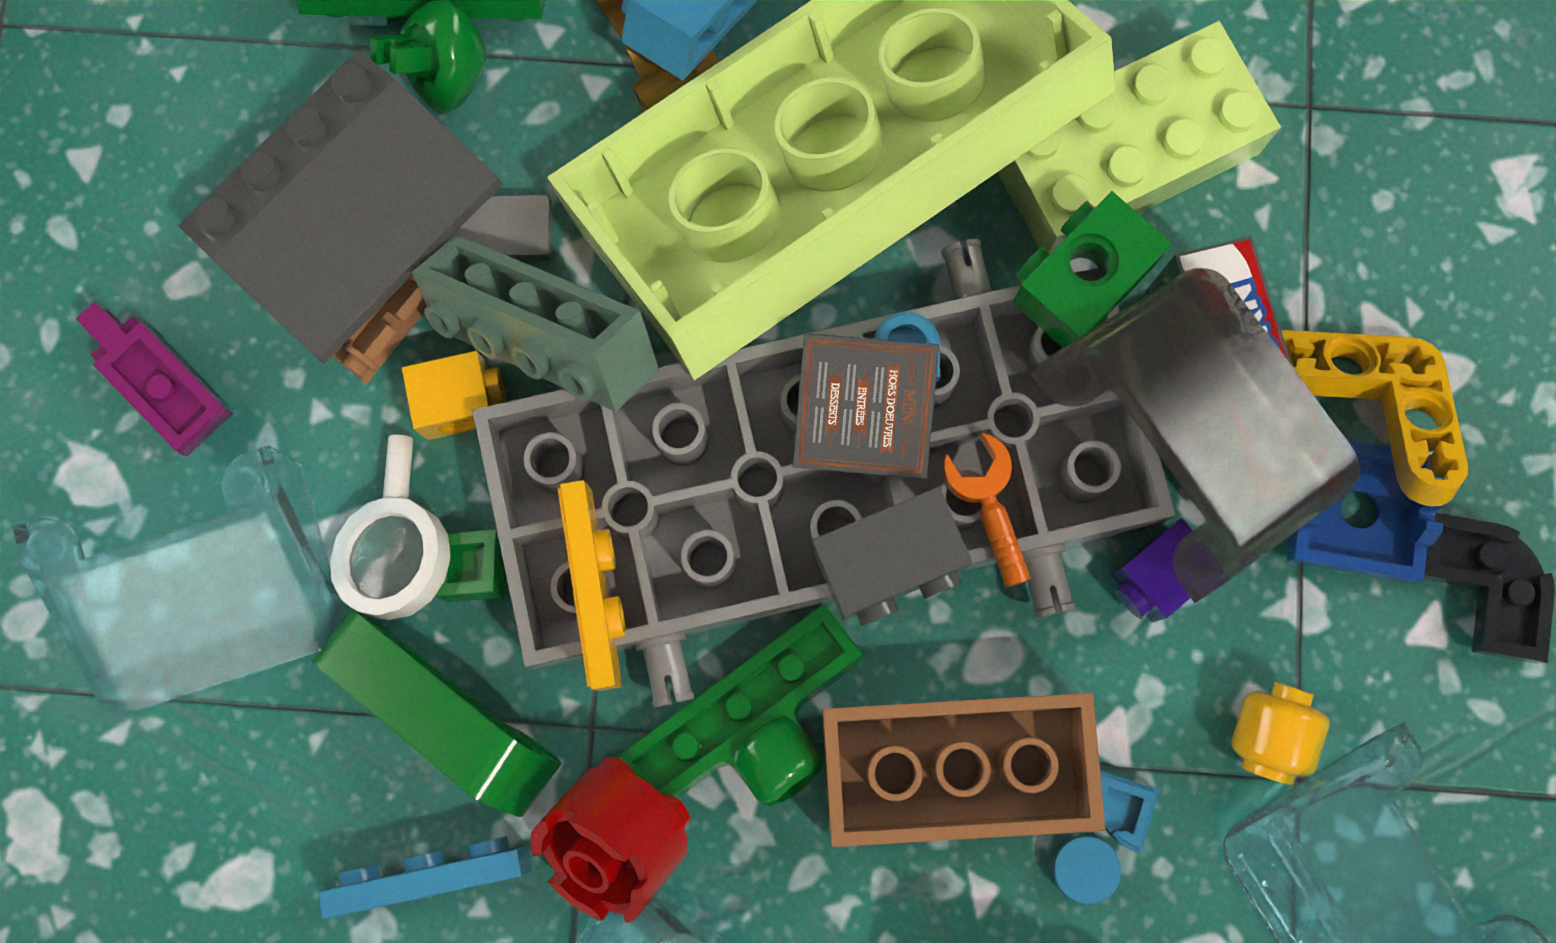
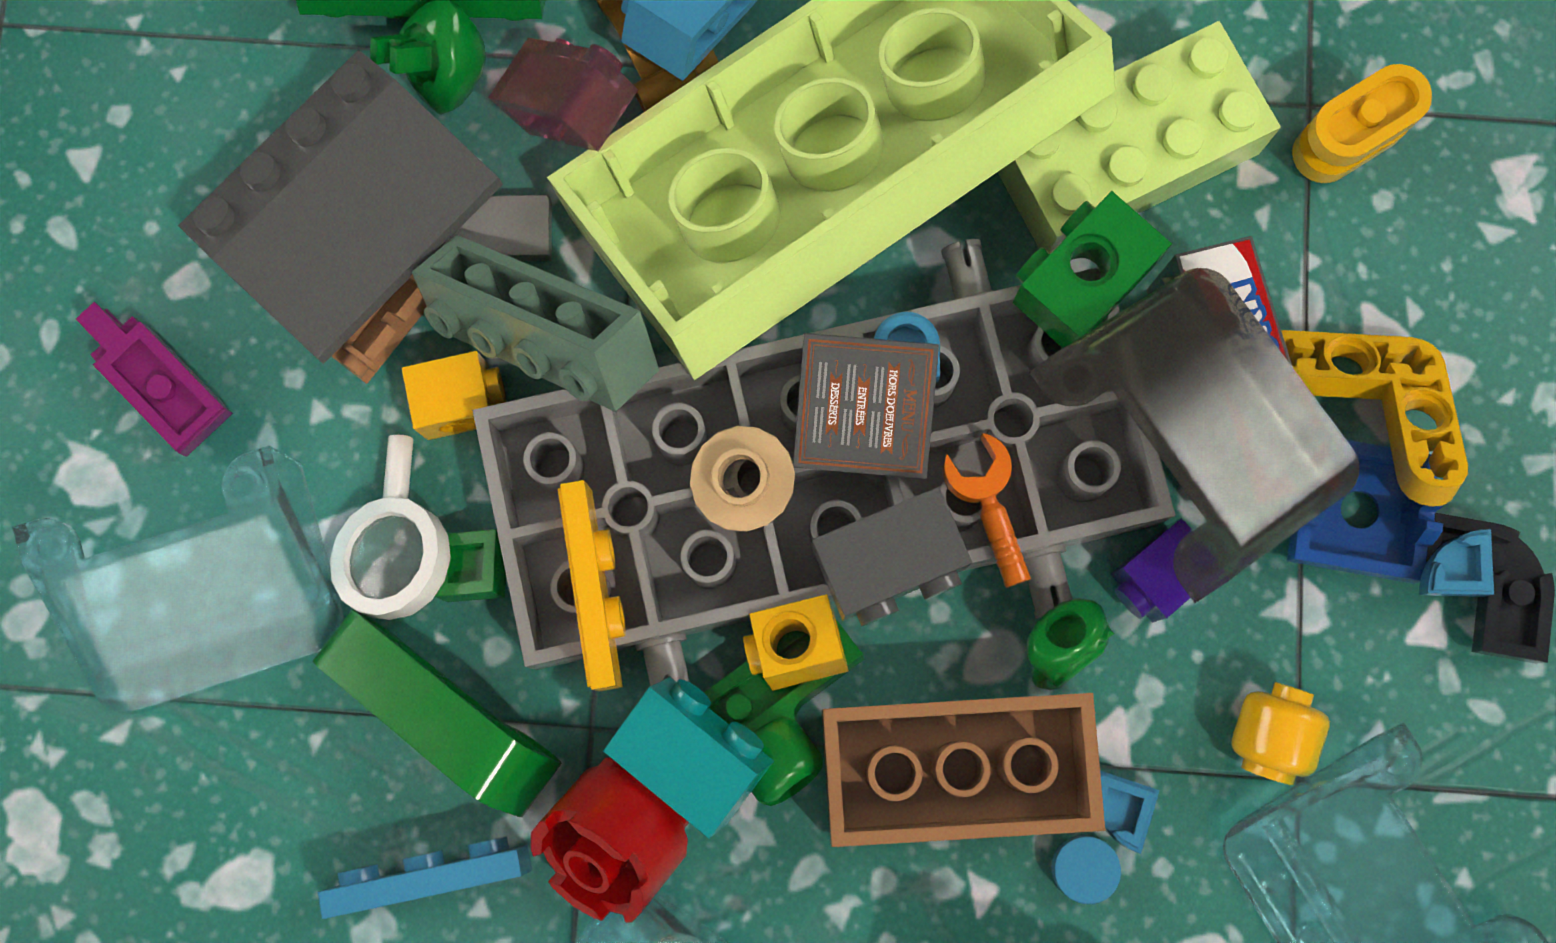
(564, 92): none -> clear pink piece
(689, 754): none -> teal brick
(771, 494): none -> tan piece
(820, 660): none -> yellow brick
(1066, 641): none -> green piece
(1361, 123): none -> yellow brick
(1460, 567): none -> dark azure tile

